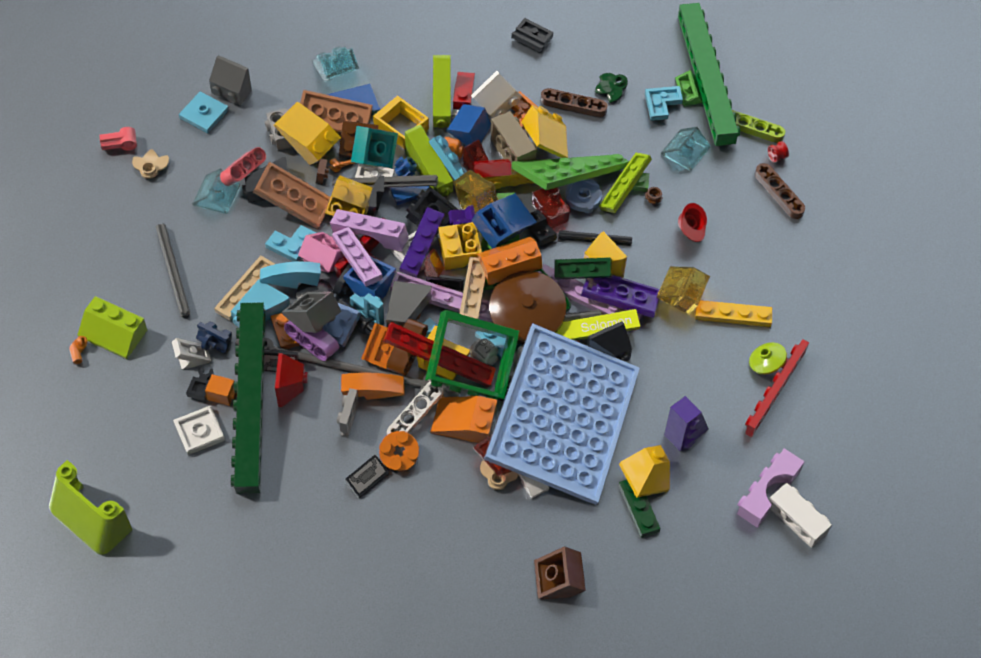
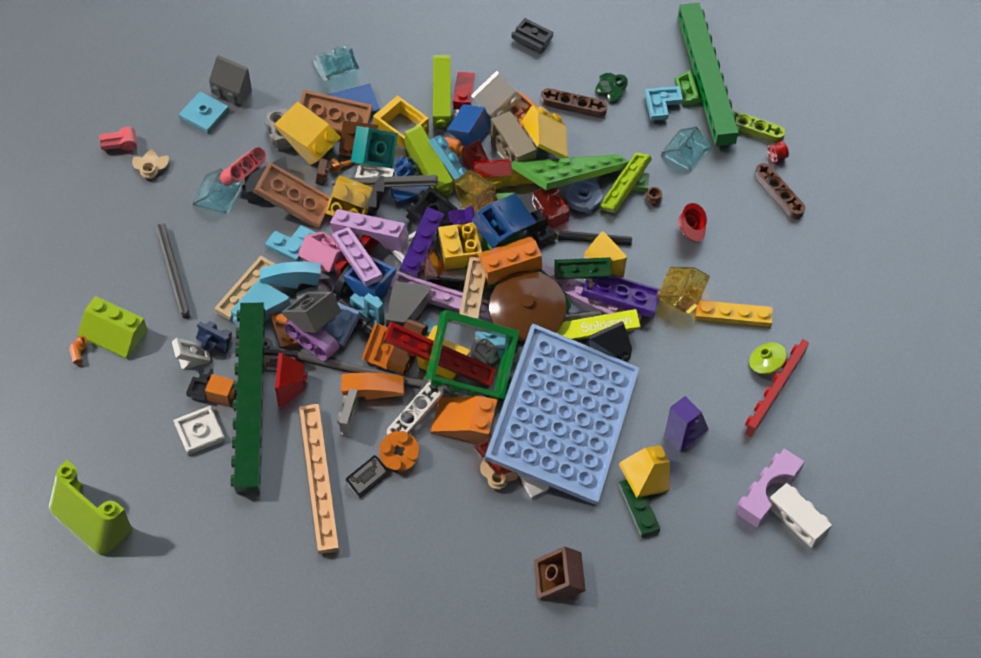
(318, 479): none -> light nougat plate

